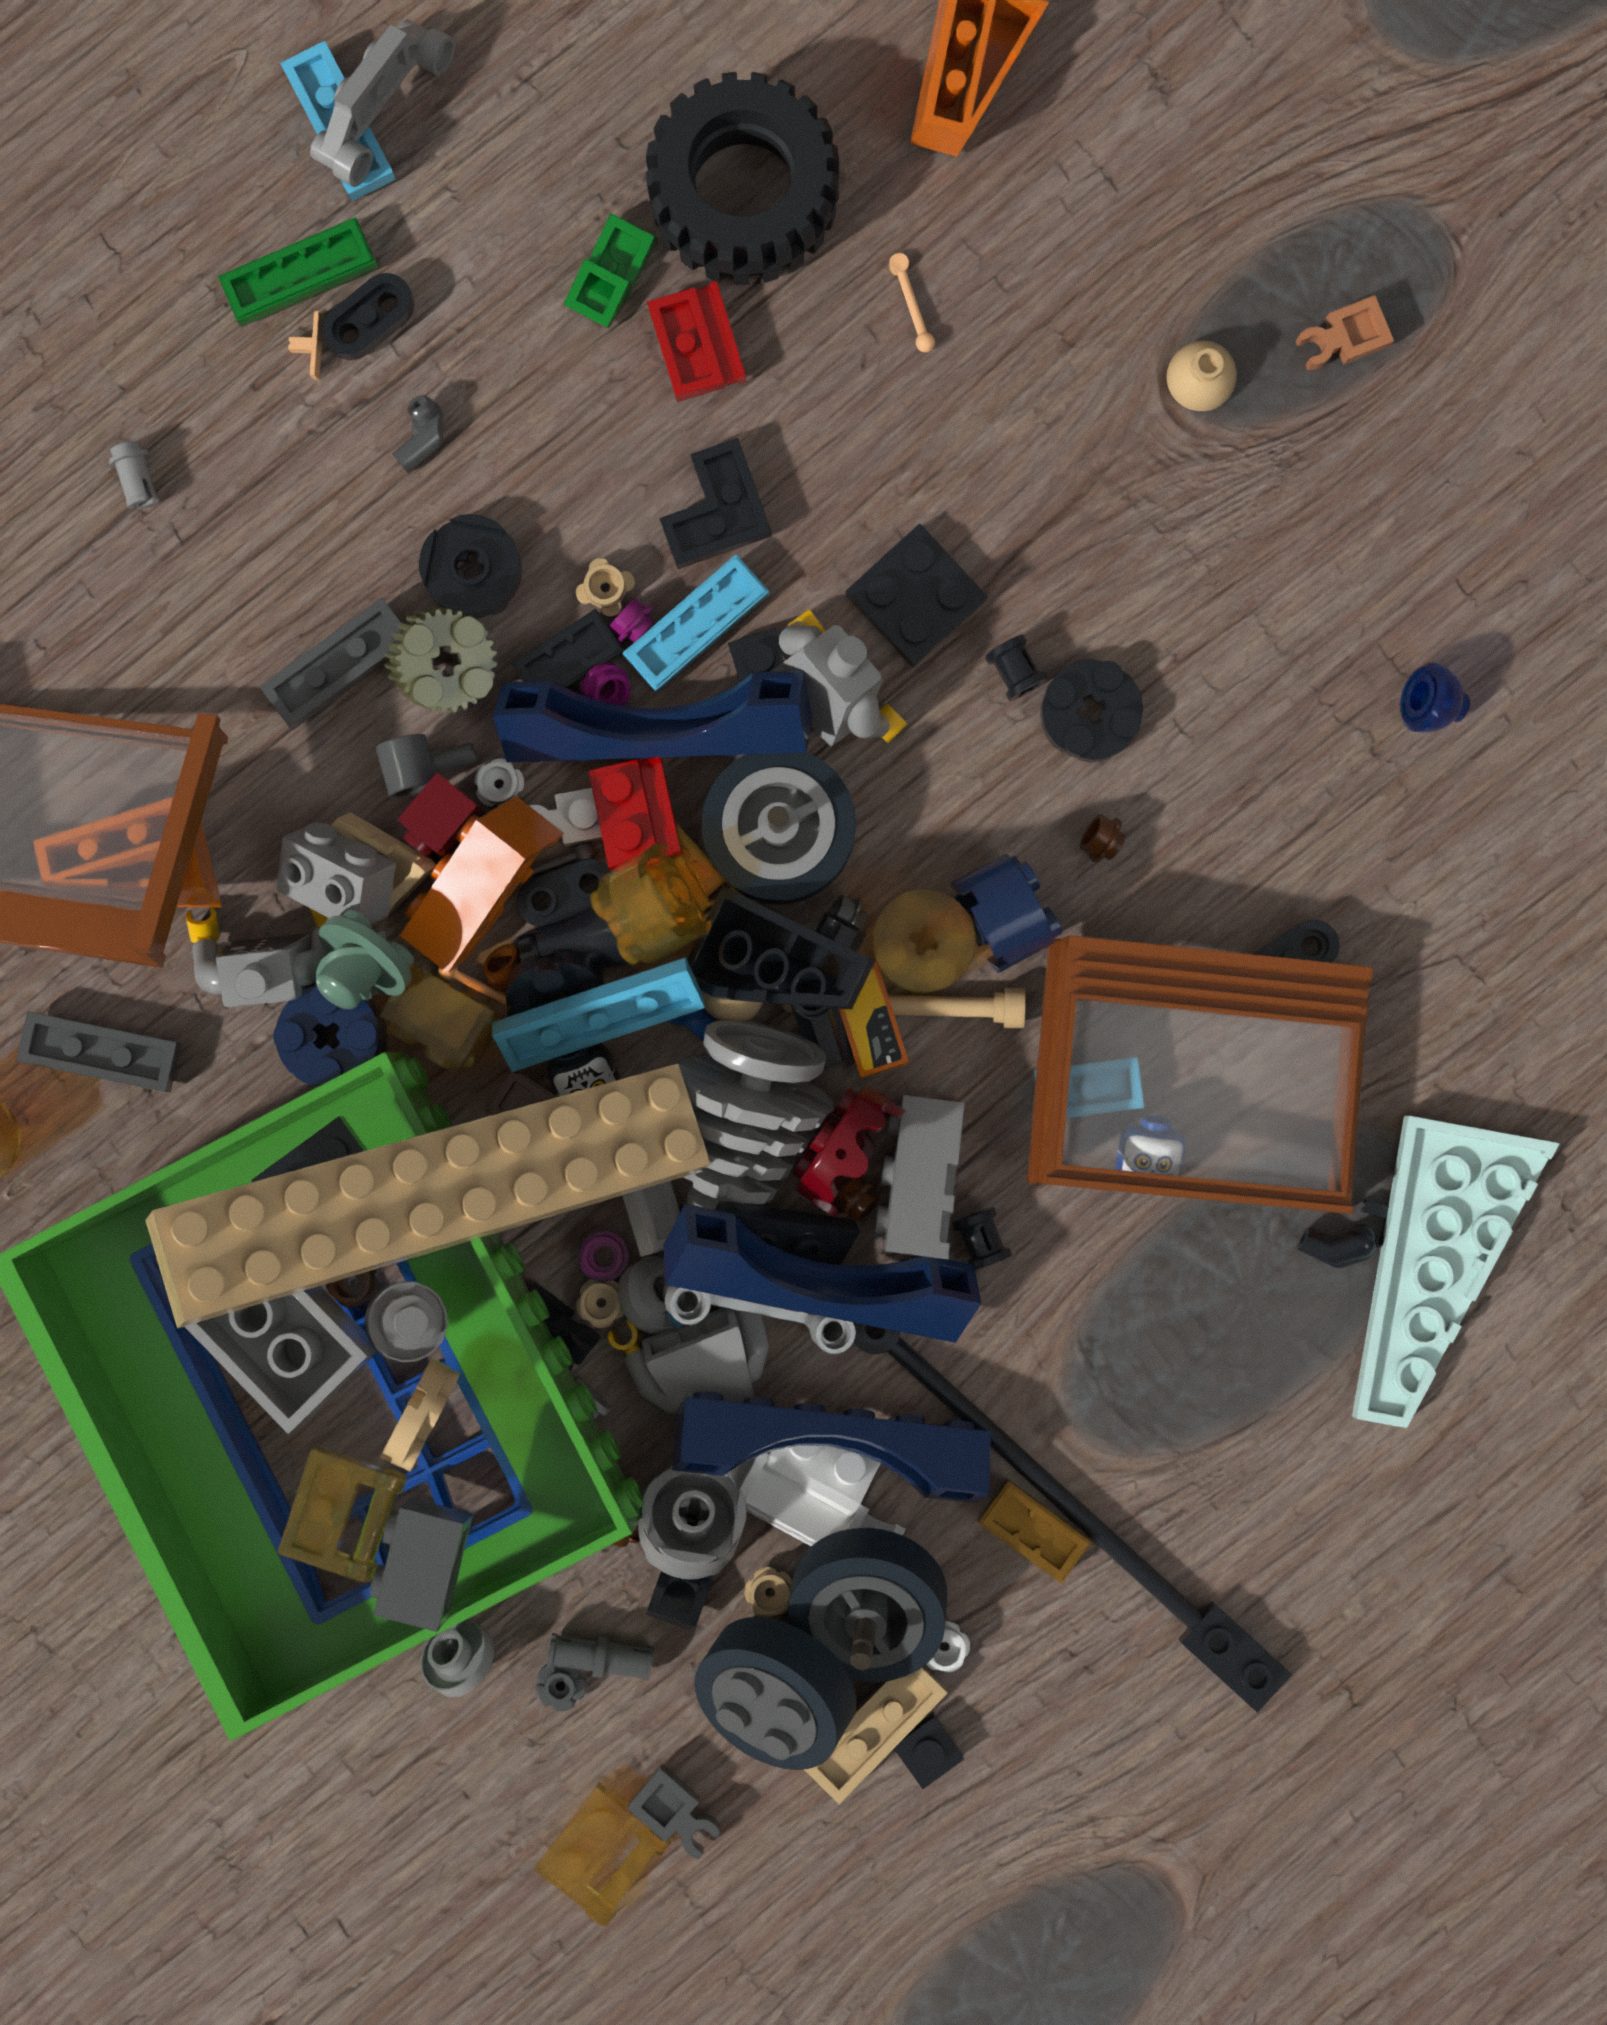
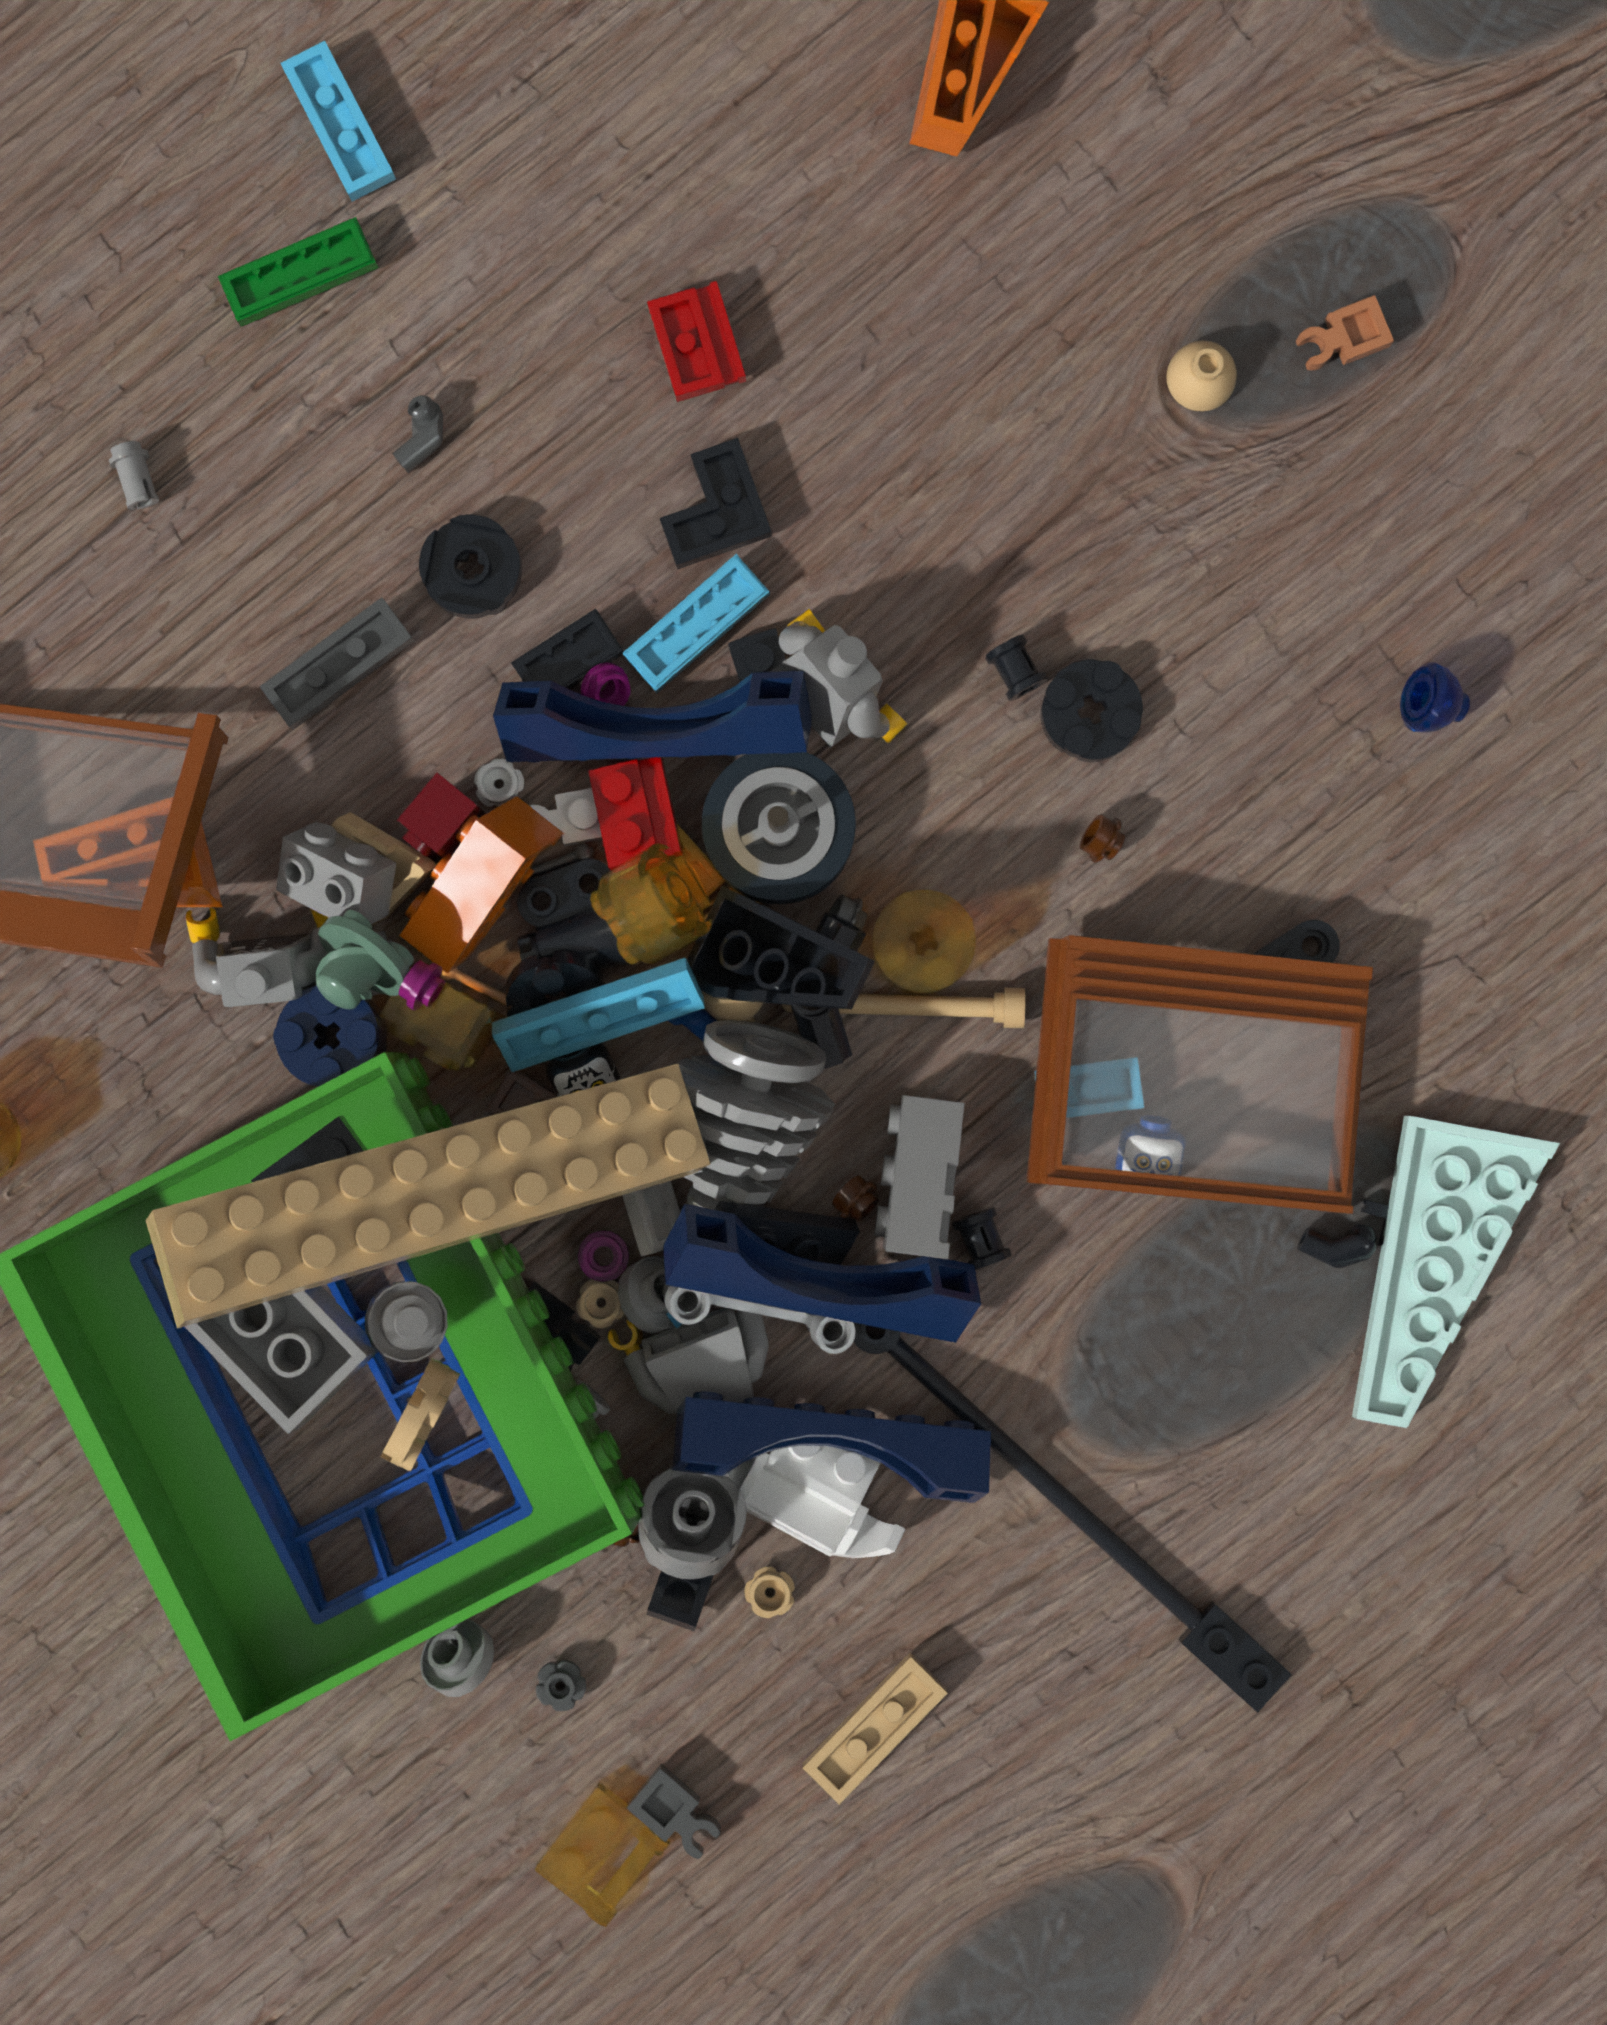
(99, 1052): dark grey plate -> none
(310, 345): light nougat piece -> none
(324, 1509): clear yellow plate -> none
(353, 1296): reddish brown plate -> none
(364, 313): black plate -> none
(368, 90): light grey plate -> none
(410, 765): dark grey piece -> none
(421, 1564): dark grey brick -> none
(422, 985): none -> magenta plate
(469, 666): olive brick -> none
(500, 965): reddish brown plate -> none
(600, 1656): dark grey pin -> none
(601, 573): tan plate -> none
(611, 271): green slope -> none
(632, 621): magenta plate -> none
(736, 115): black tyre -> none
(775, 1693): black wheel -> none
(843, 1146): dark red plate -> none
(871, 1602): wheel -> none
(873, 1029): slope -> none
(899, 266): light nougat hinge -> none
(916, 595): black plate -> none
(929, 1751): black plate -> none
(958, 1648): white plate -> none
(1006, 911): dark blue brick -> none
(1034, 1531): pearl gold plate -> none

